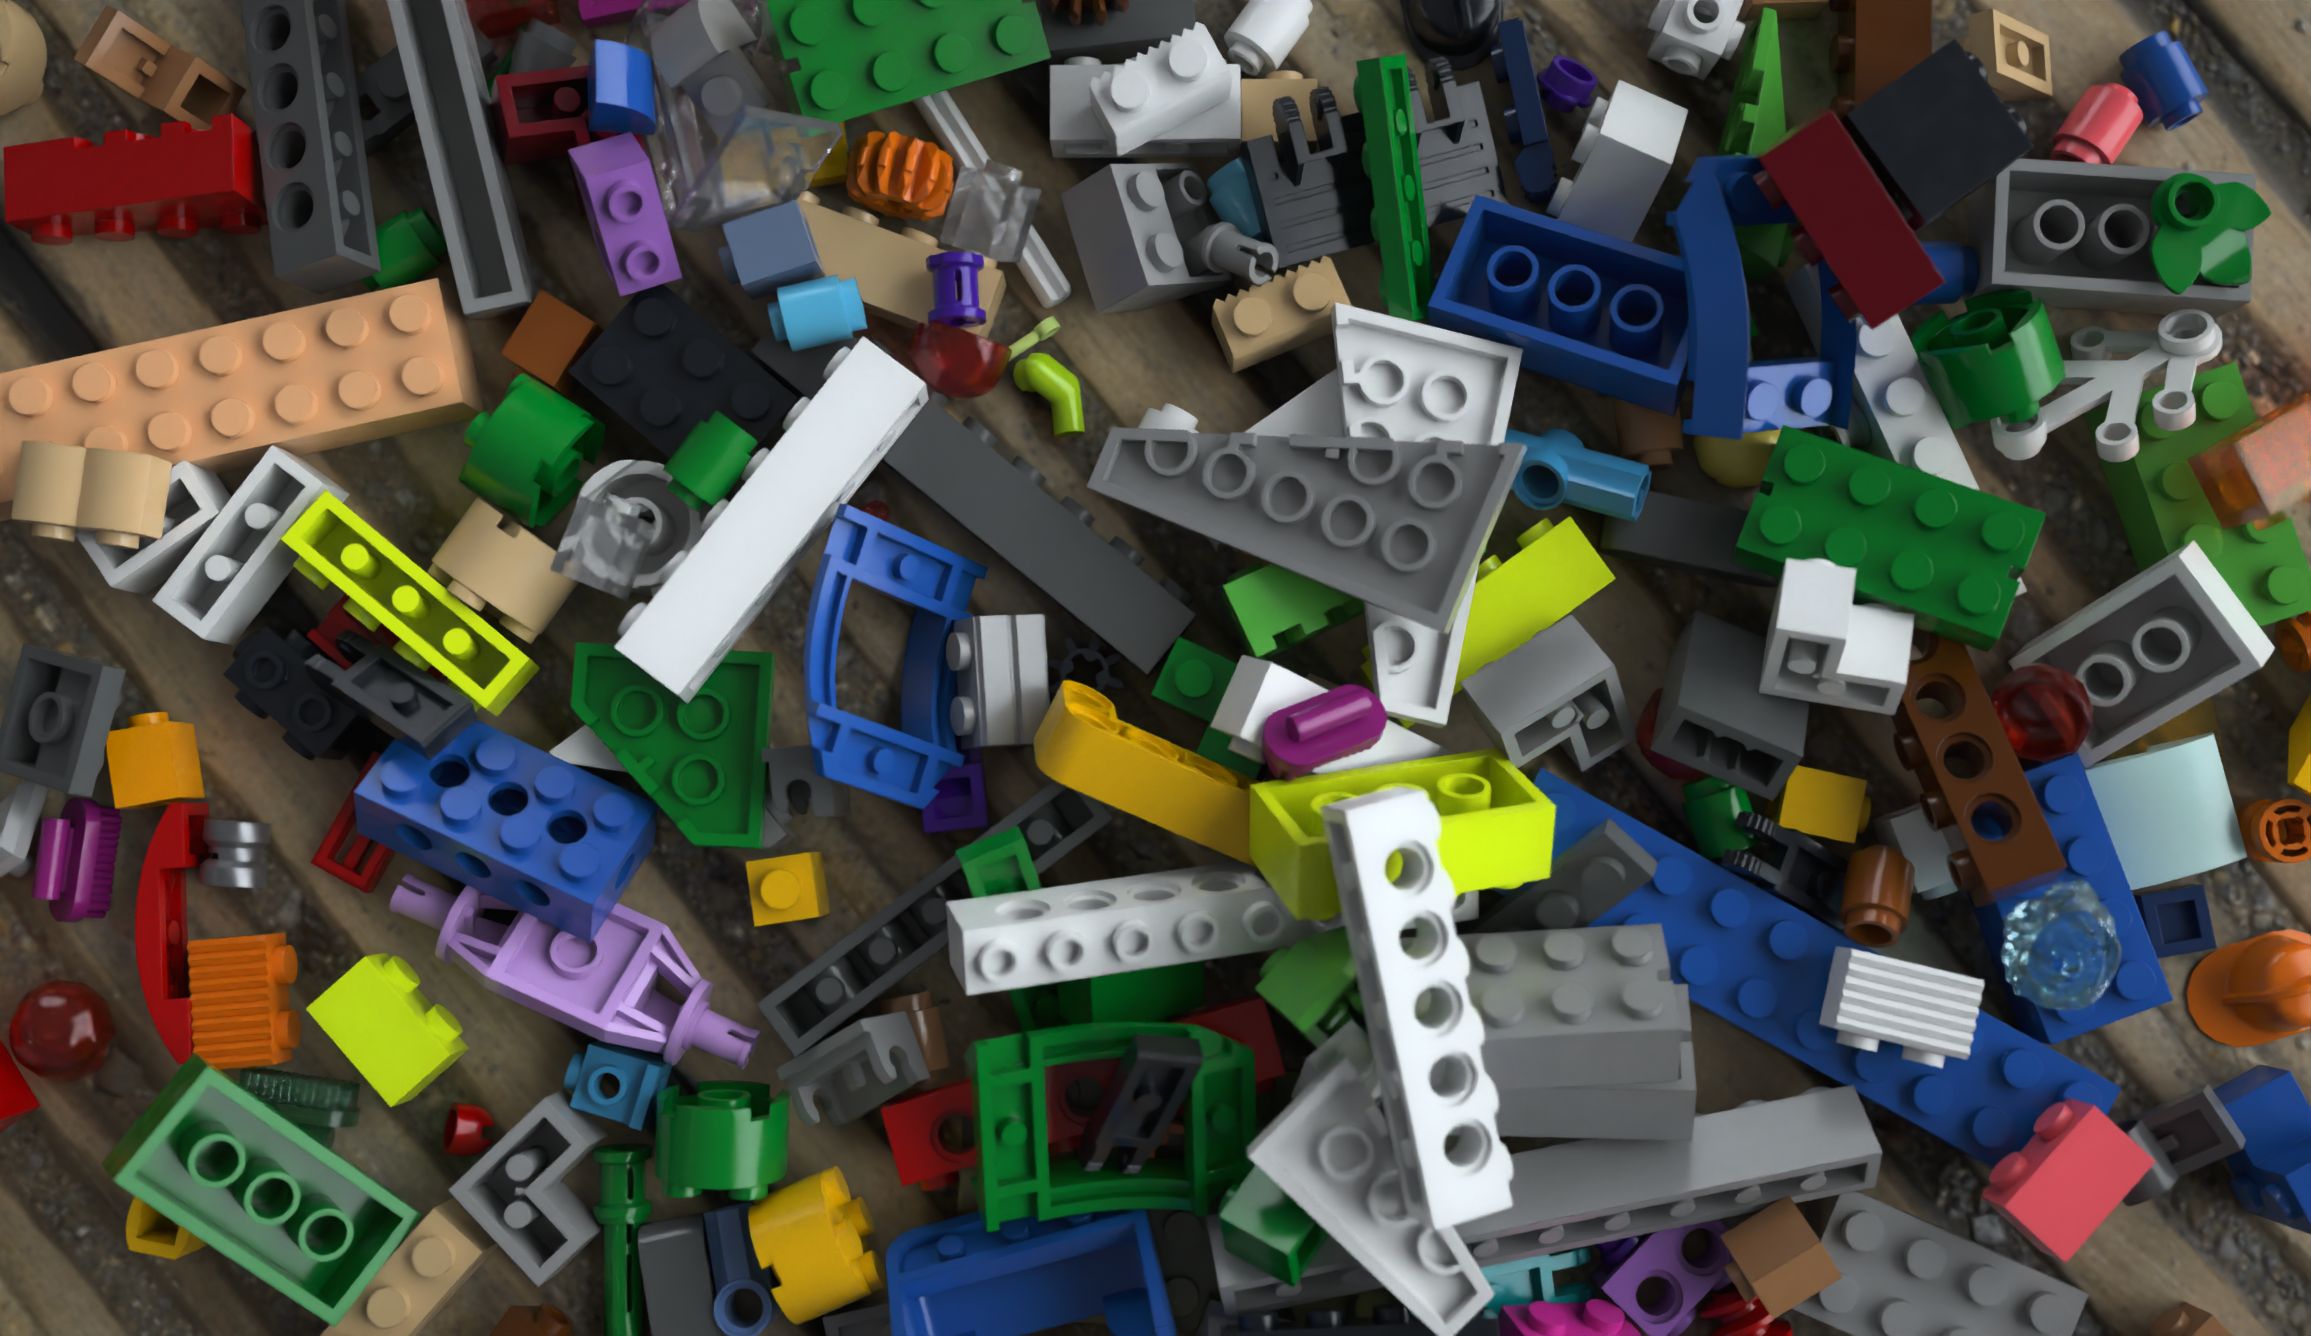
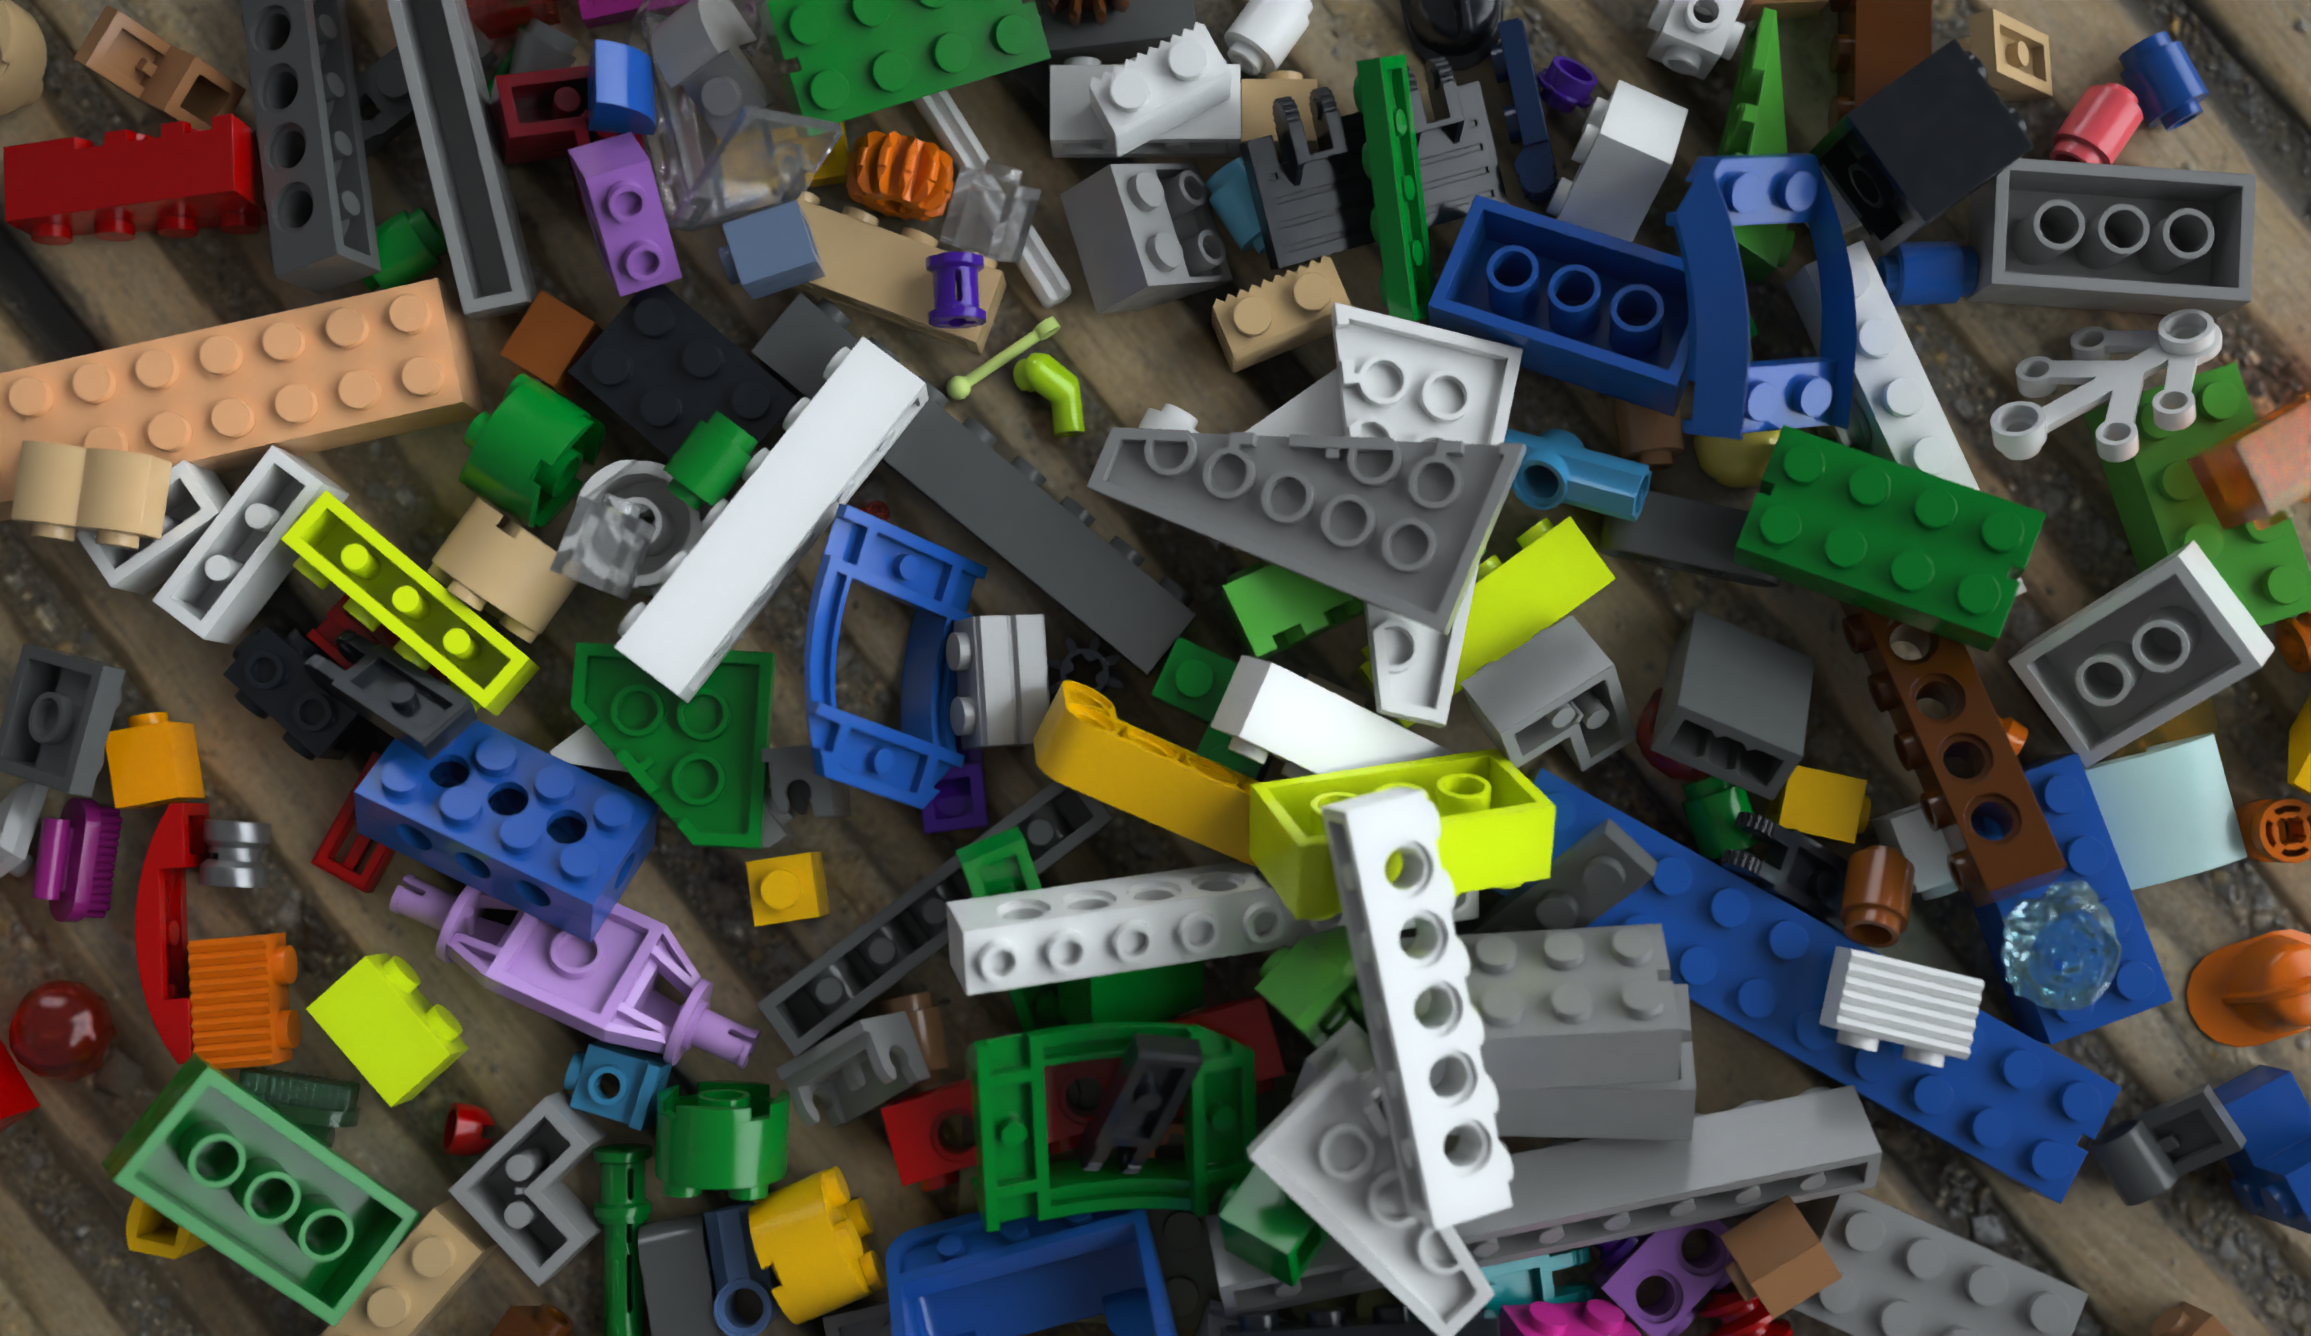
(817, 312): medium azure brick -> none
(957, 360): clear red hair -> none
(1226, 249): light grey pin -> none
(1322, 730): magenta piece -> none
(1830, 648): white brick -> none
(1845, 220): dark red slope -> none
(1990, 358): green brick -> none
(2043, 711): clear red hair -> none
(2066, 1177): coral brick -> none
(2177, 919): dark blue tile -> none
(2213, 236): green plate -> none

